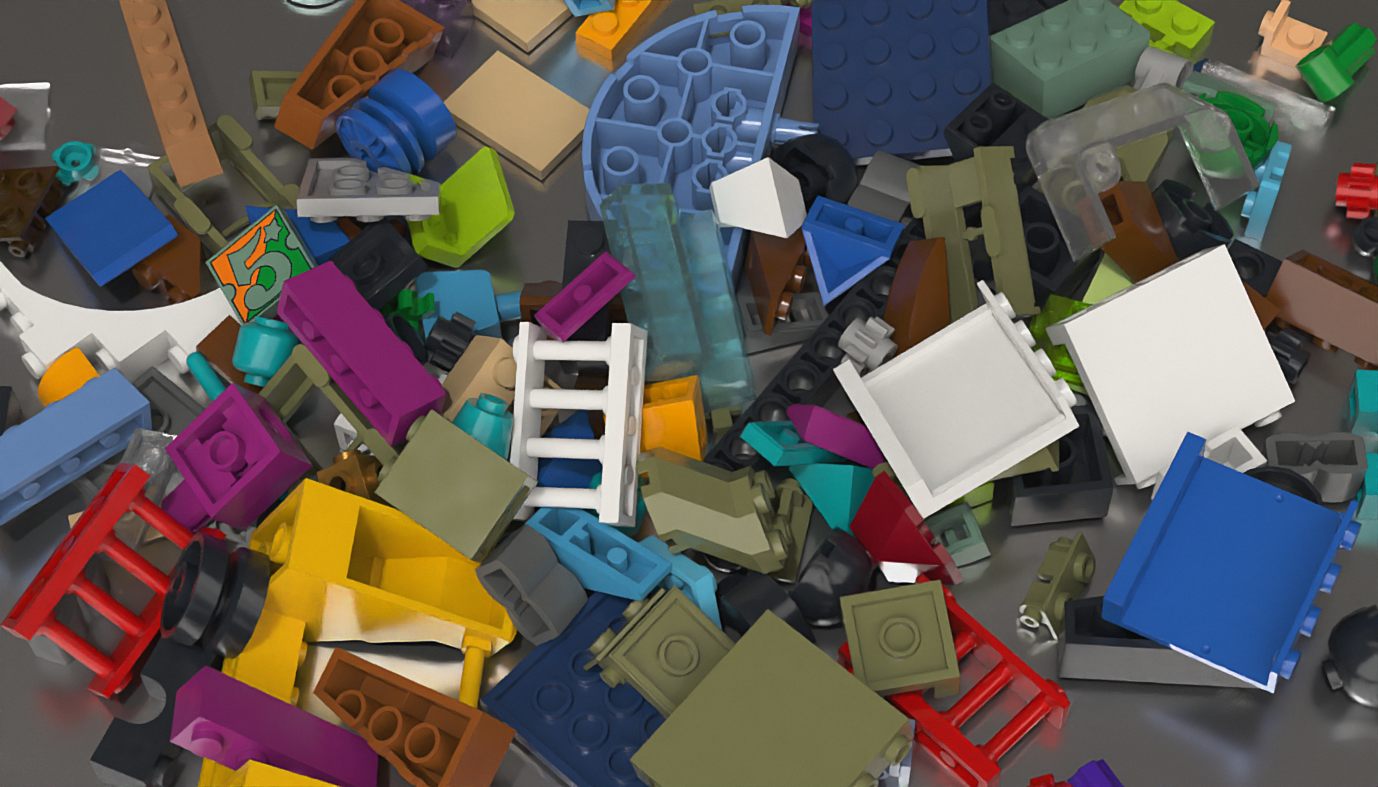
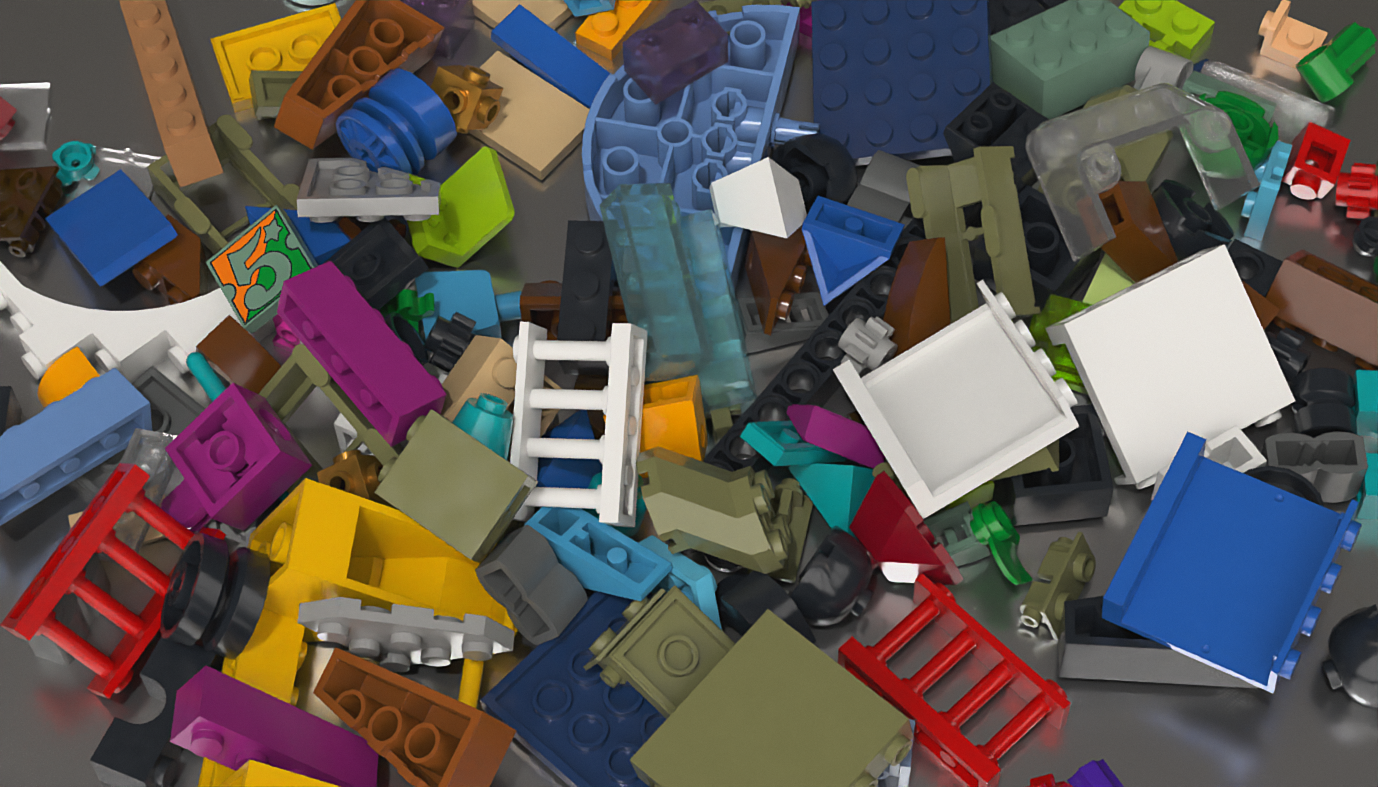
(263, 349): teal head -> none
(271, 46): none -> yellow tile
(405, 633): none -> light grey plate
(468, 96): none -> pearl gold brick
(549, 55): none -> blue tile
(583, 297): magenta slope -> none
(675, 51): none -> clear purple brick
(901, 640): olive panel -> none
(994, 528): none -> green plate
(1315, 161): none -> red brick
(1323, 402): none -> black wheel

